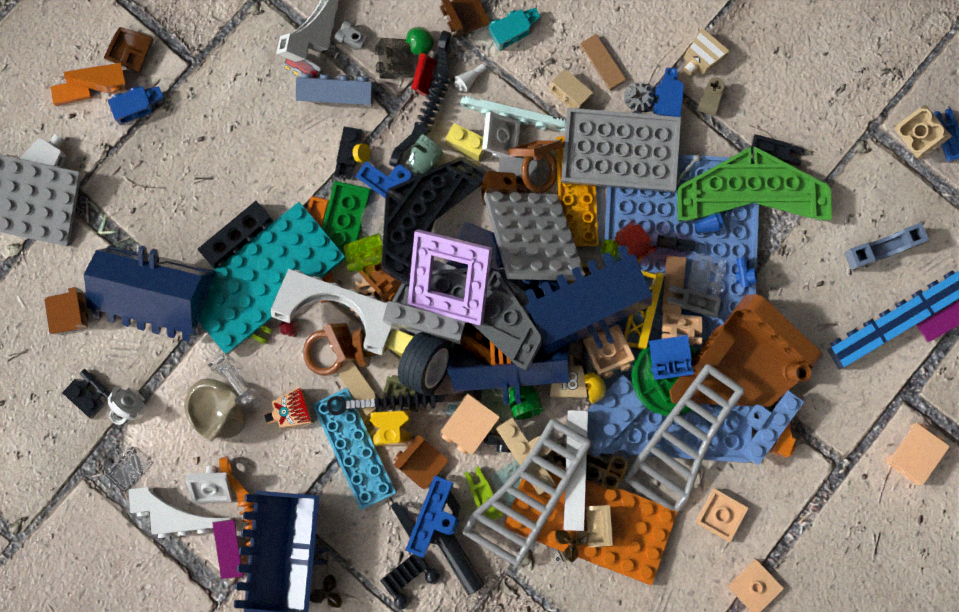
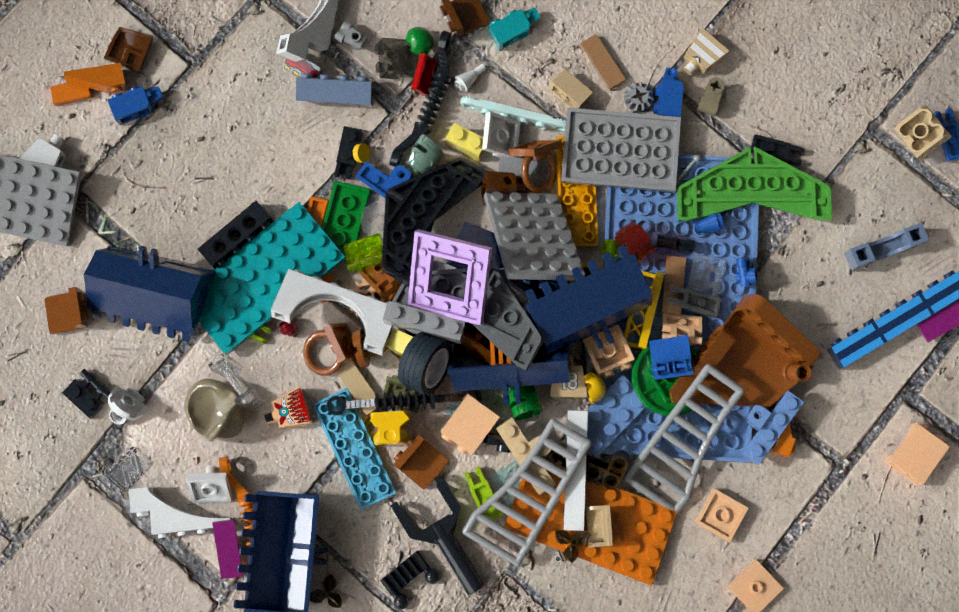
(432, 518): blue plate -> none

